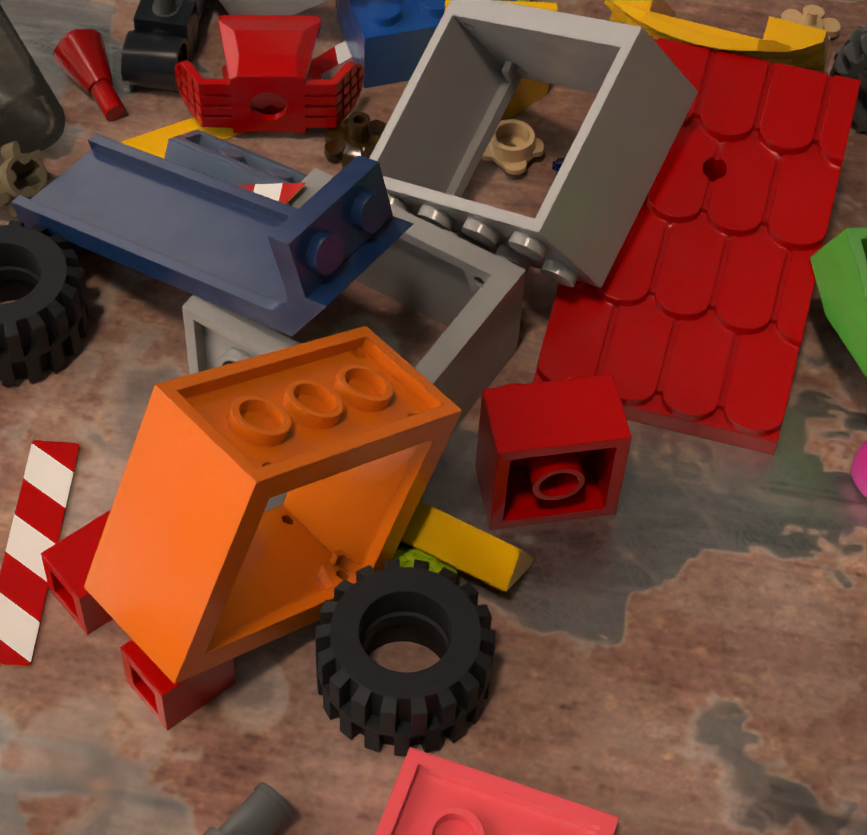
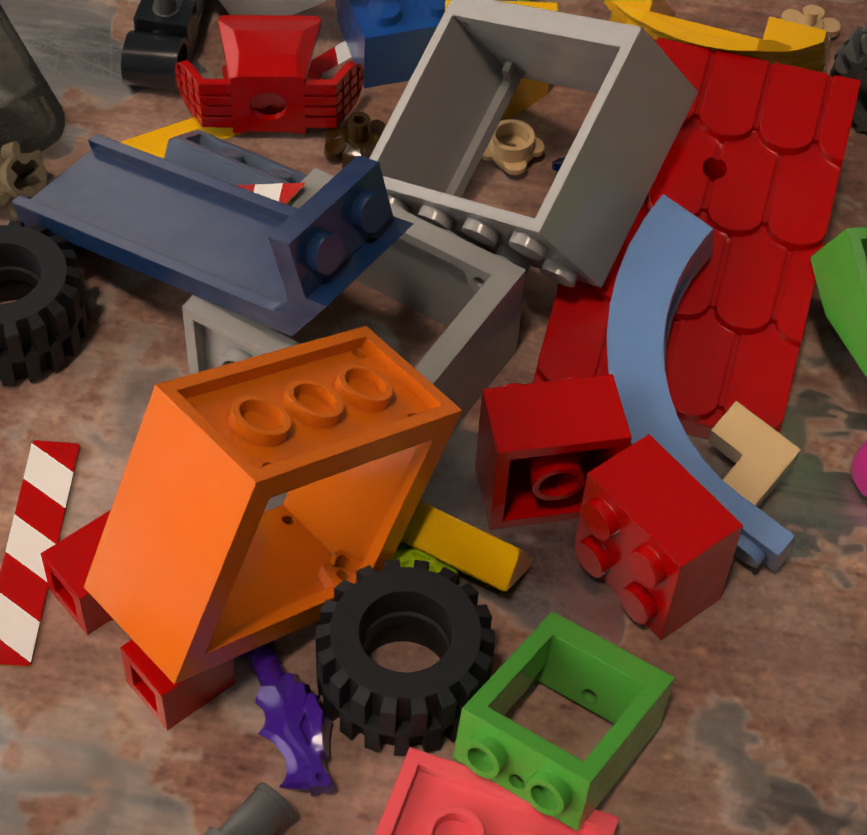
(85, 60): red cone -> none
(293, 722): none -> dark purple piece
(590, 674): none -> bright green window
(645, 297): none -> medium blue arch
(655, 536): none -> red brick
(758, 451): none -> tan piece

